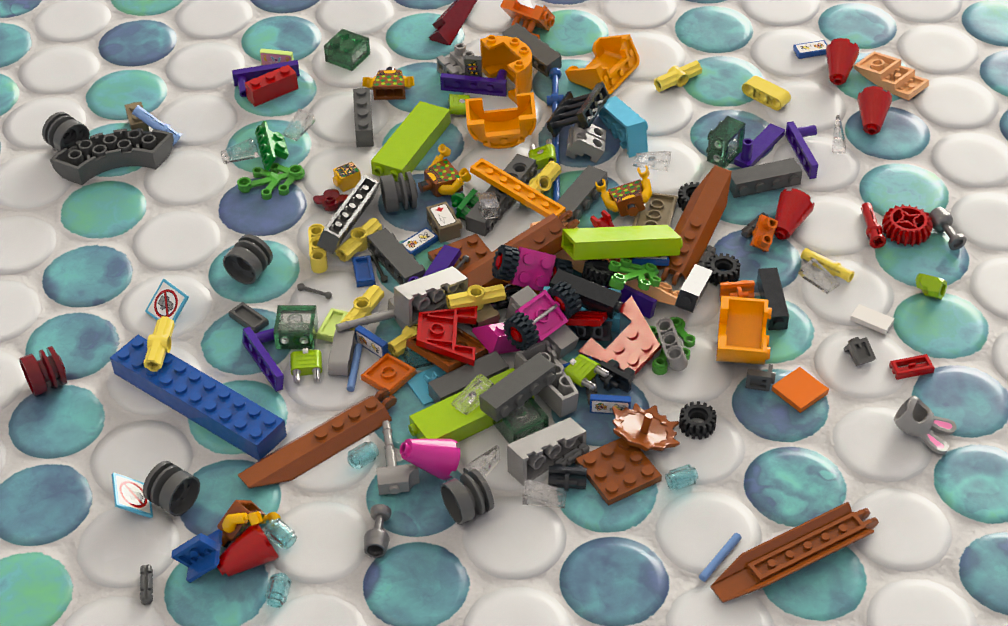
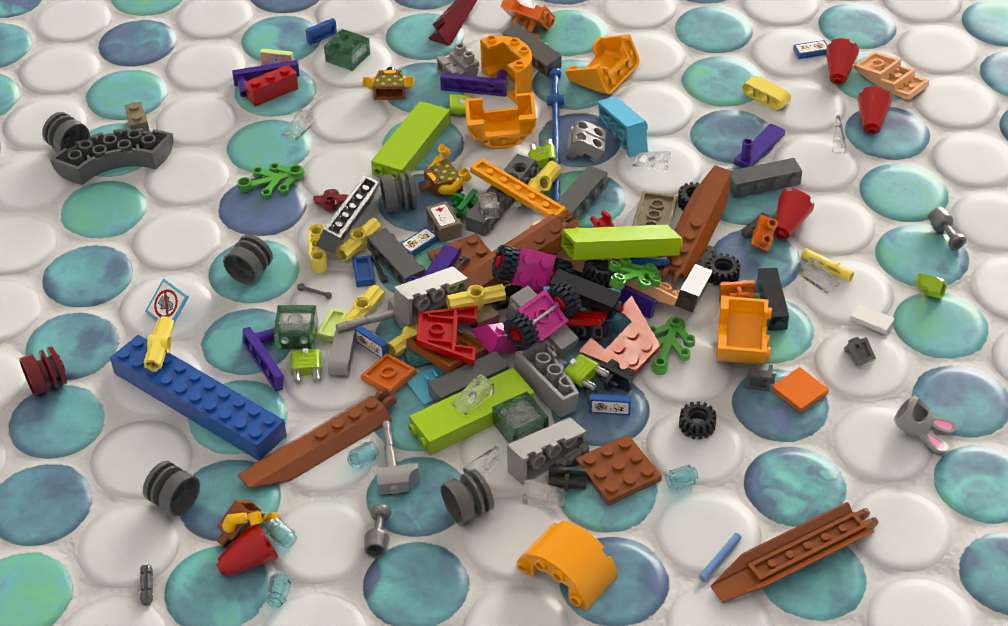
(129, 495): piece -> none
(154, 123): light blue pin -> none
(199, 554): blue bracket -> none
(240, 152): clear slope -> none
(248, 317): dark grey tile -> none
(270, 145): green bracket -> none
(321, 31): none -> blue tile
(346, 176): yellow brick -> none
(354, 367): medium blue bar -> none
(363, 117): dark grey brick -> none
(432, 455): dark pink cone -> none
(473, 65): dark grey tile -> none
(517, 387): dark grey brick -> none
(571, 558): none -> light orange cylinder
(578, 109): black fence -> none
(627, 198): torso -> none
(645, 428): dark orange piece -> none
(671, 344): light grey beam -> none
(677, 76): light yellow piece -> none
(725, 142): clear green piece -> none
(795, 138): dark purple piece -> none
(874, 230): red pin -> none
(907, 225): red gear -> none
(913, 369): red tile -> none

